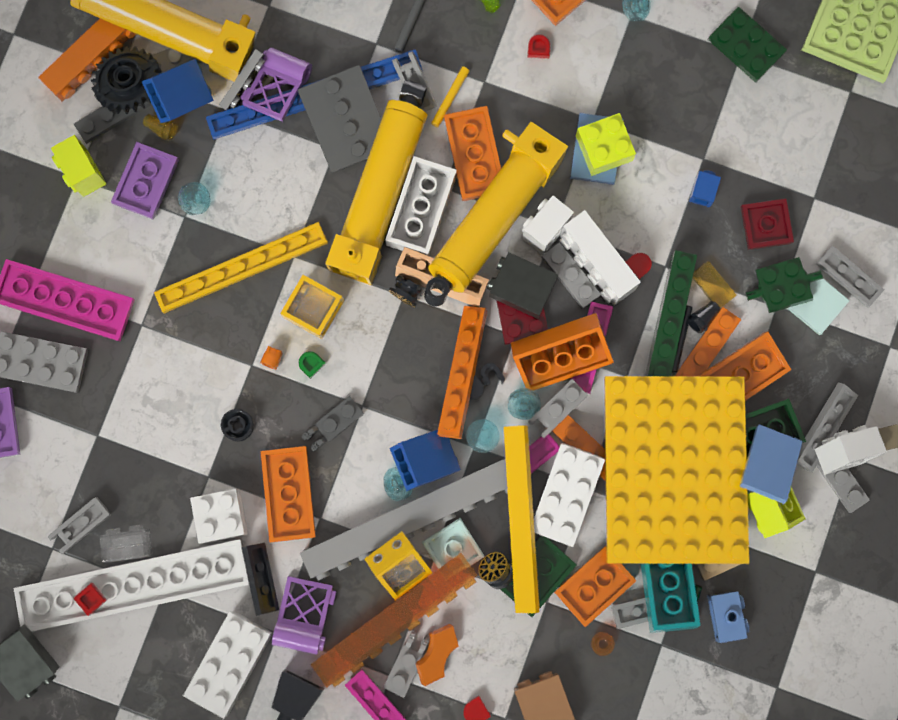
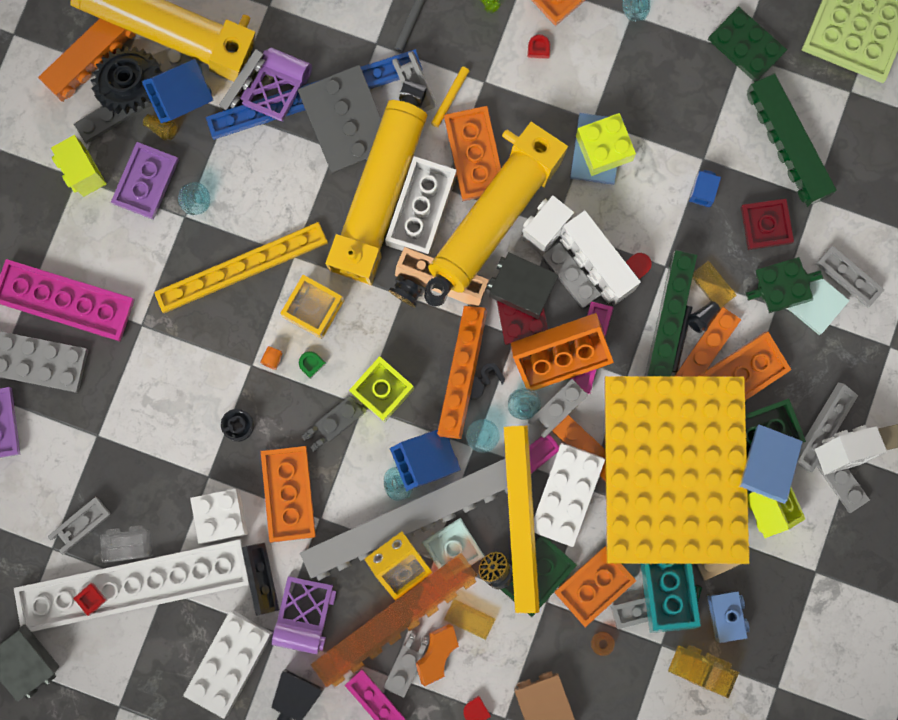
(382, 389): none -> neon yellow brick
(469, 619): none -> clear yellow tile
(703, 671): none -> clear yellow brick
(791, 140): none -> dark green brick

